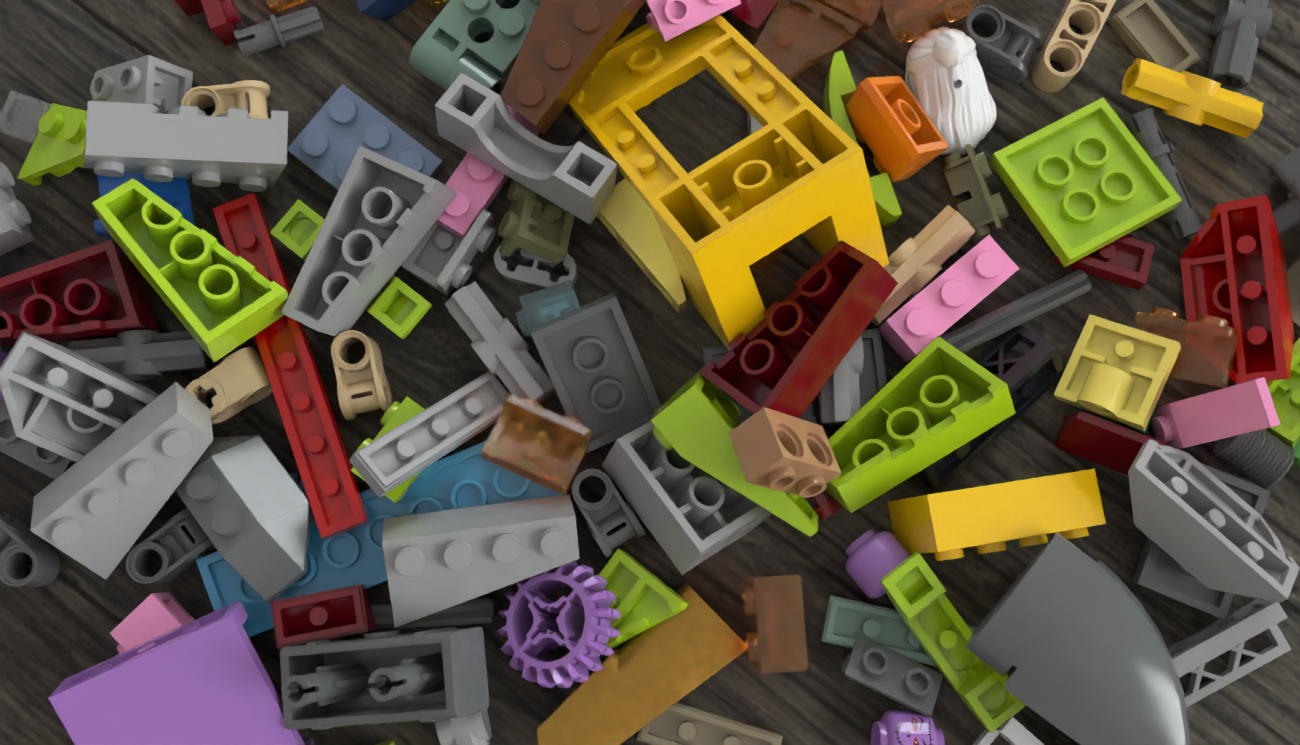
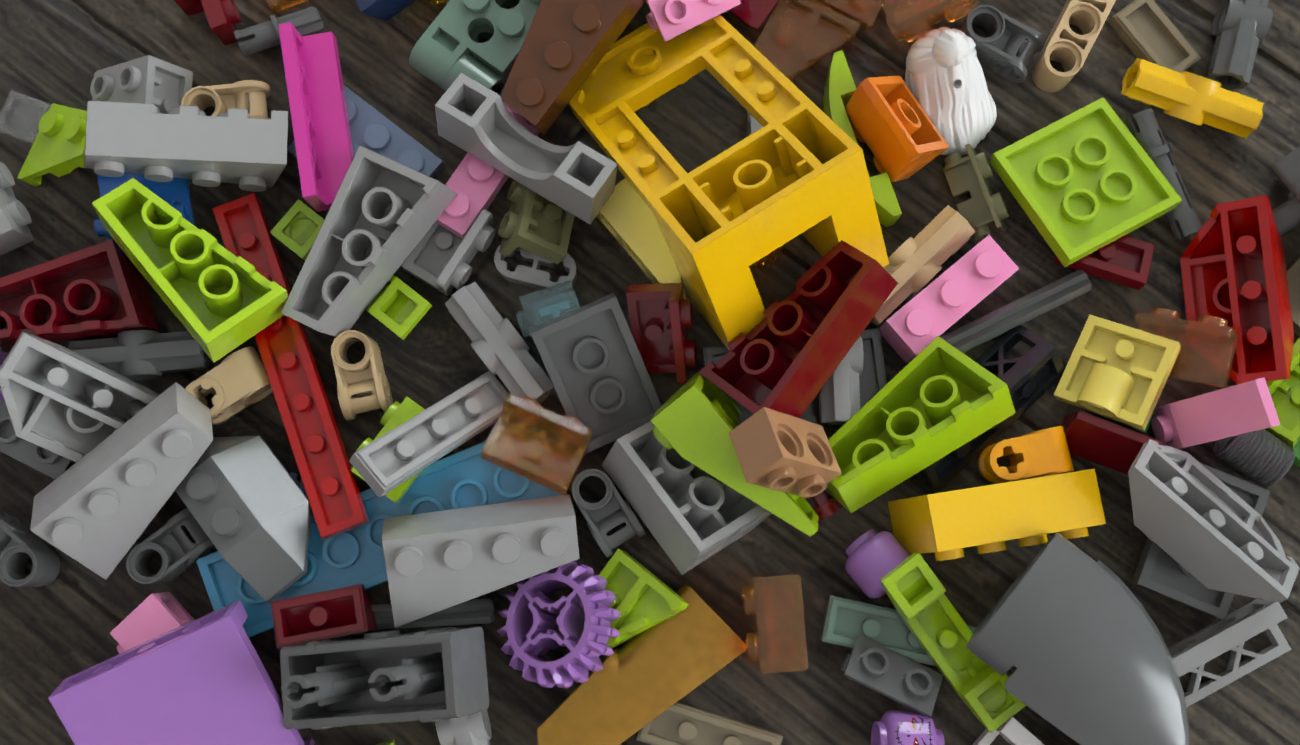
(317, 113): none -> dark pink fence
(660, 326): none -> dark red bracket
(1030, 455): none -> light orange piece

